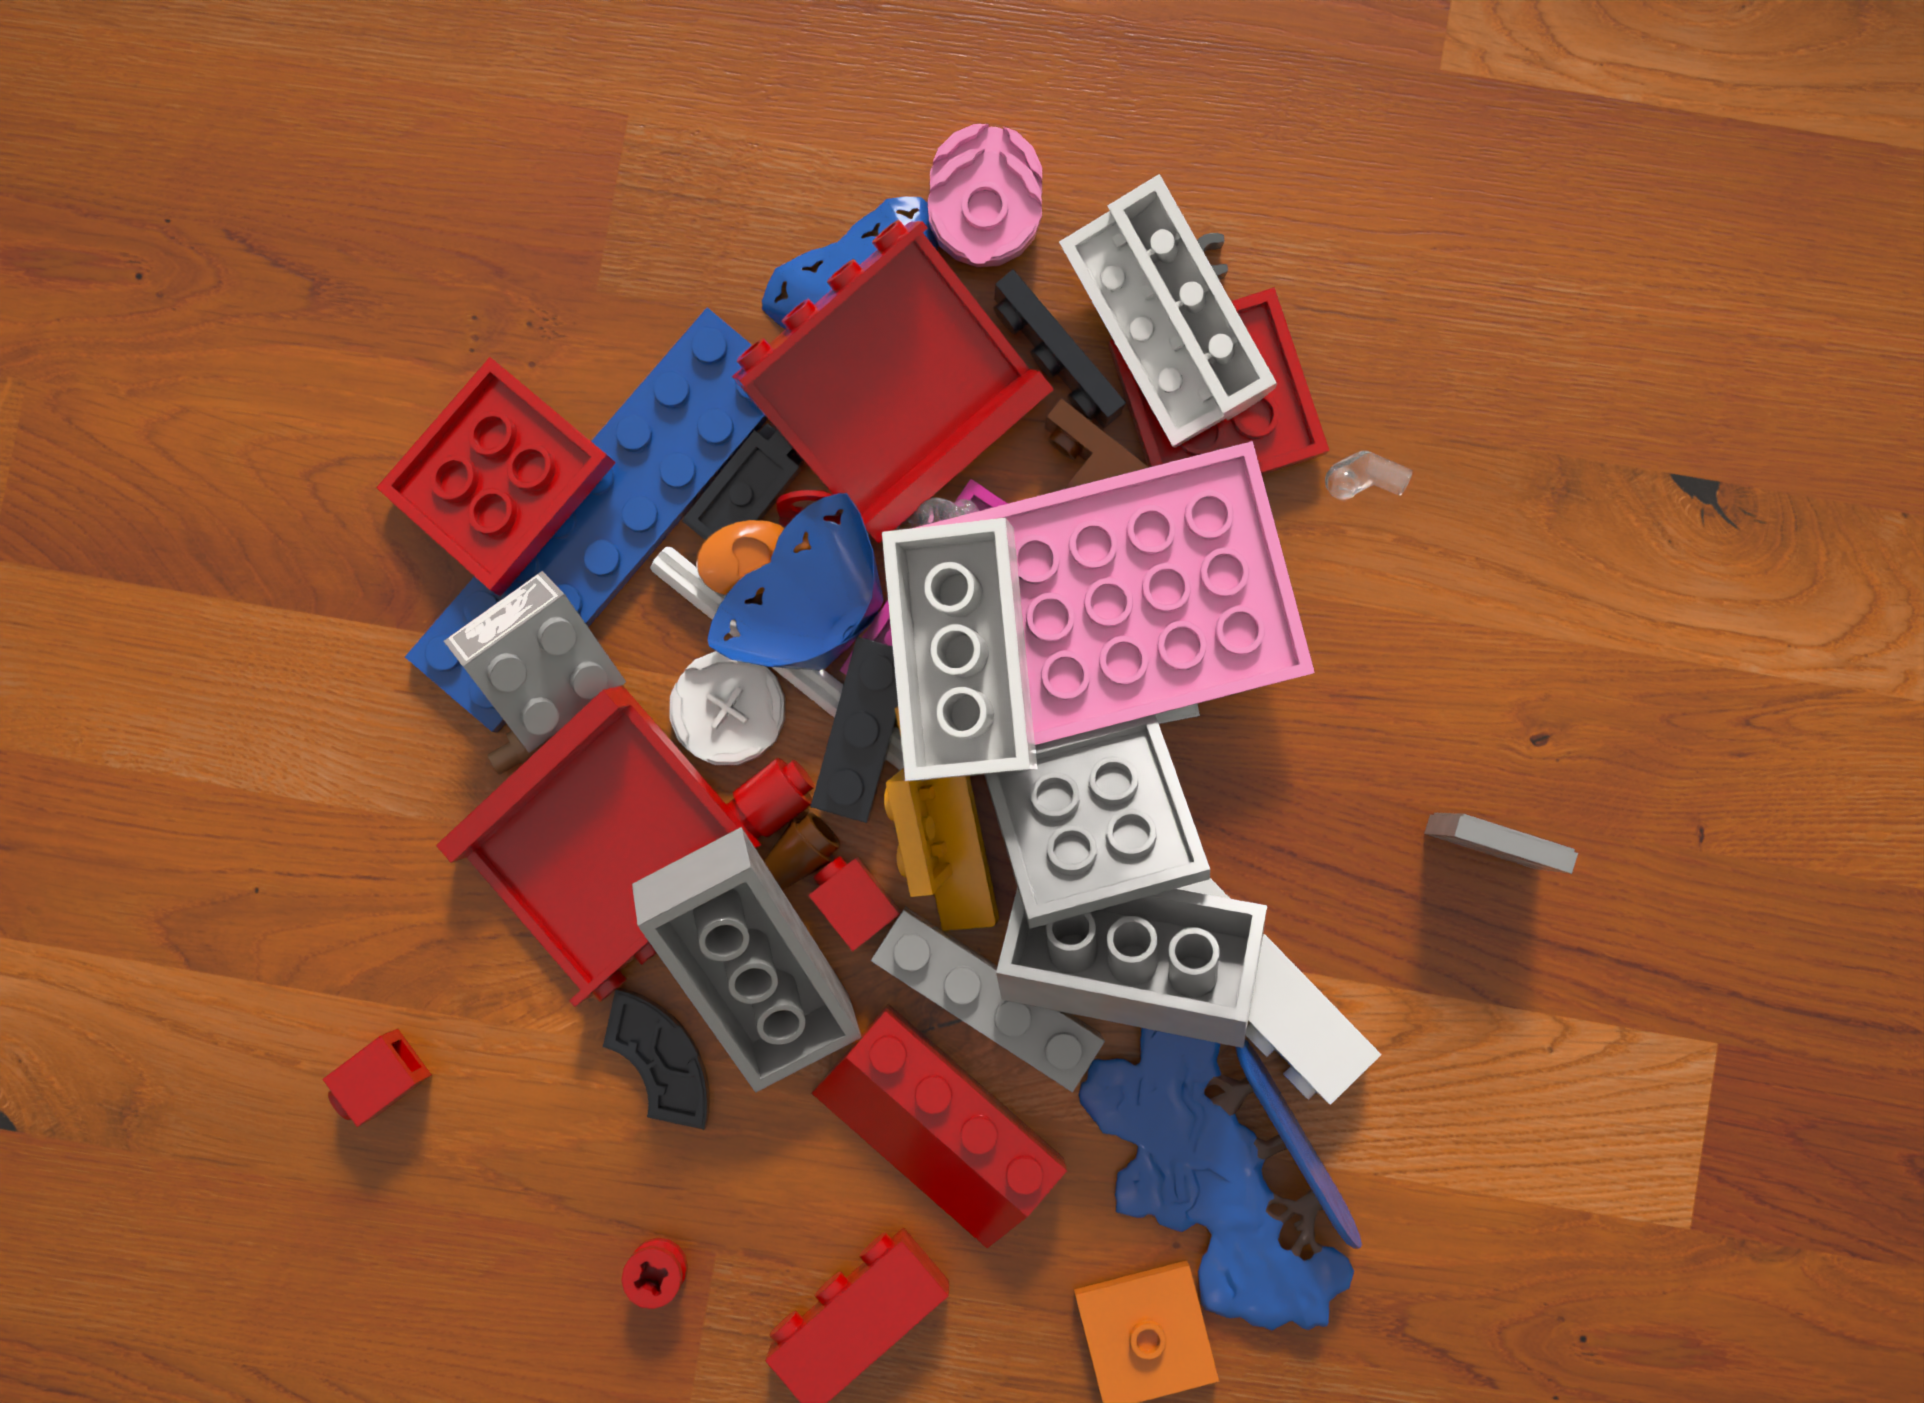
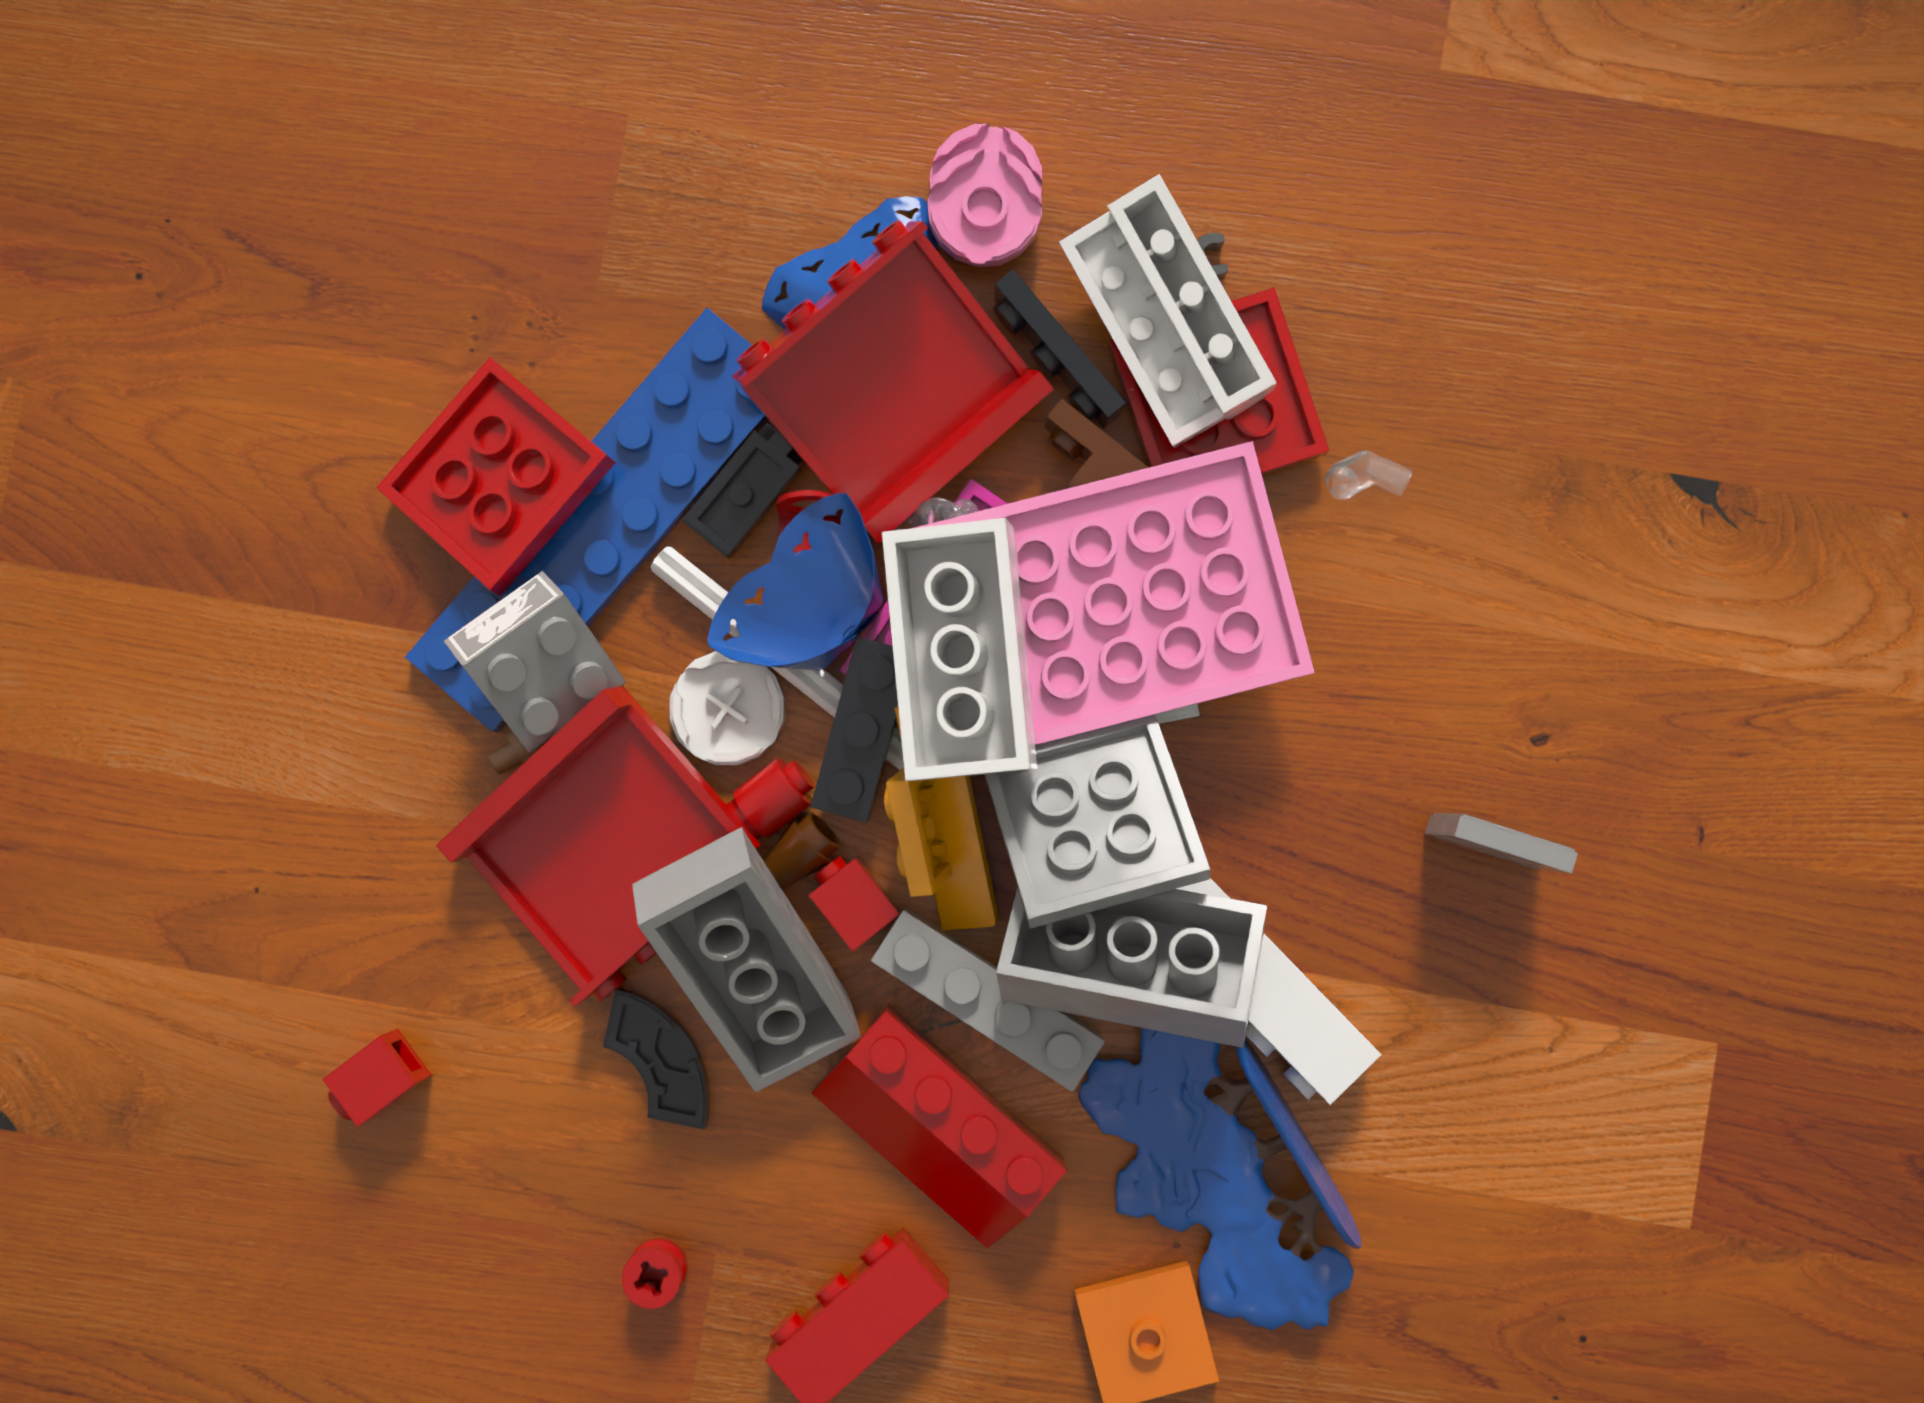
(738, 551): orange piece -> none

